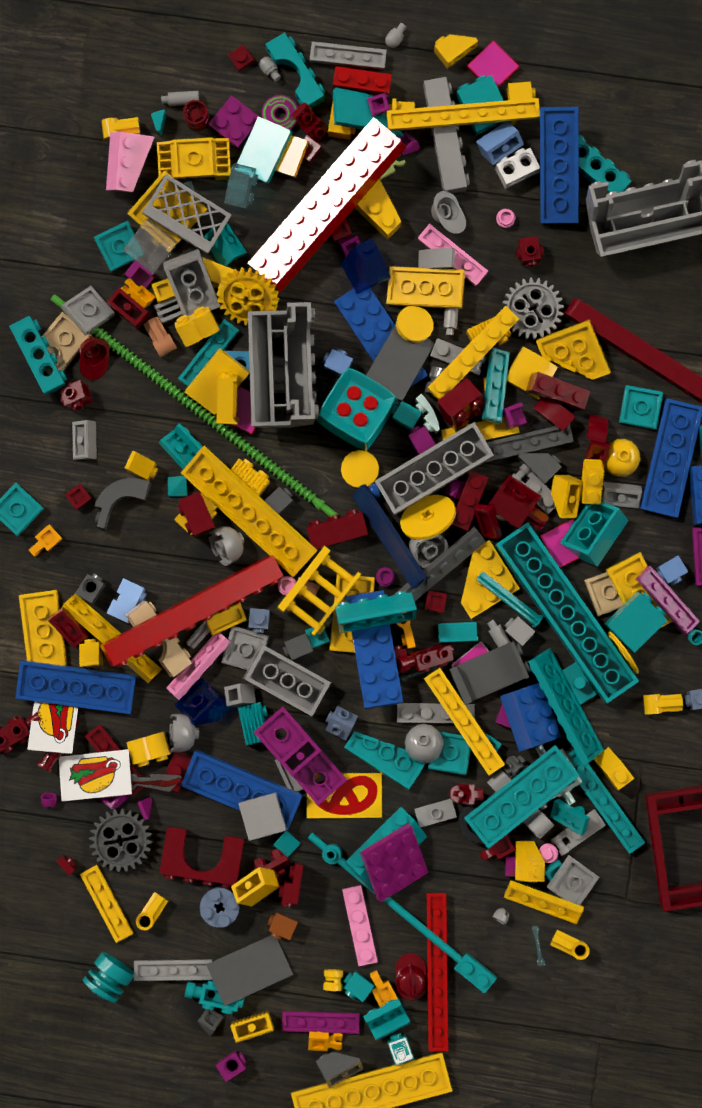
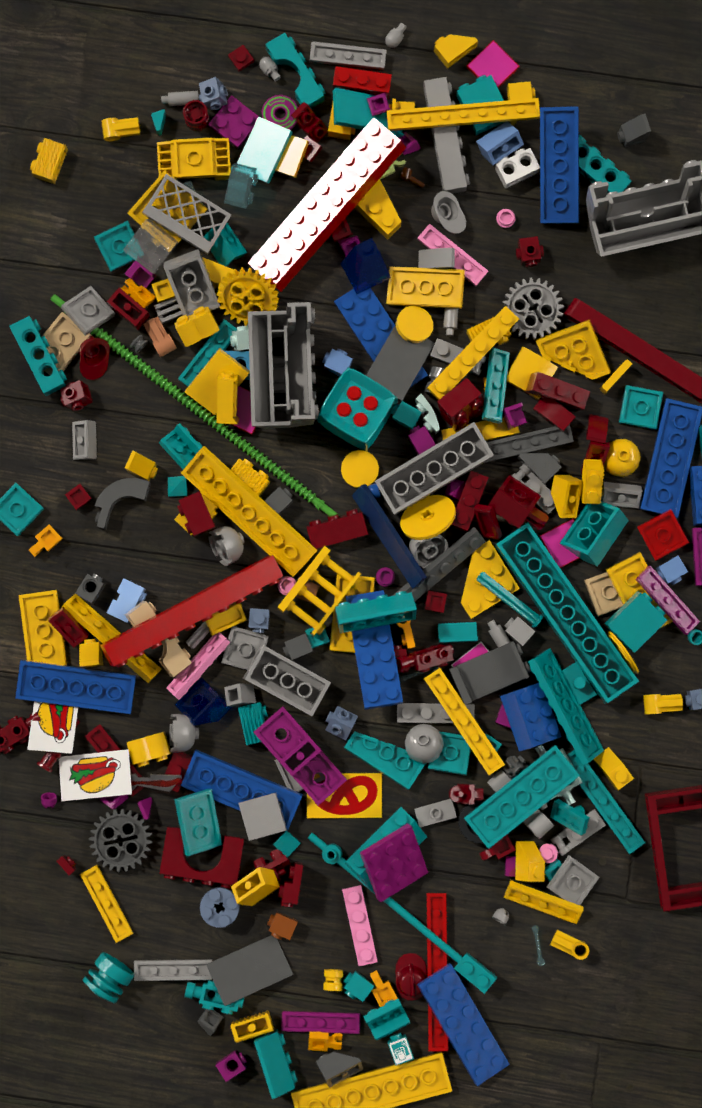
(49, 160): none -> yellow brick
(126, 160): bright pink wedge -> none
(138, 343): none -> dark grey bush
(152, 910): yellow piece -> none
(198, 822): none -> teal tile
(213, 93): none -> sand blue brick
(240, 338): none -> light aqua brick
(275, 1063): none -> teal slope
(406, 175): none -> reddish brown hand
(463, 1024): none -> blue plate
(615, 376): none -> yellow tile
(634, 131): none -> dark grey slope
(663, 534): none -> red tile

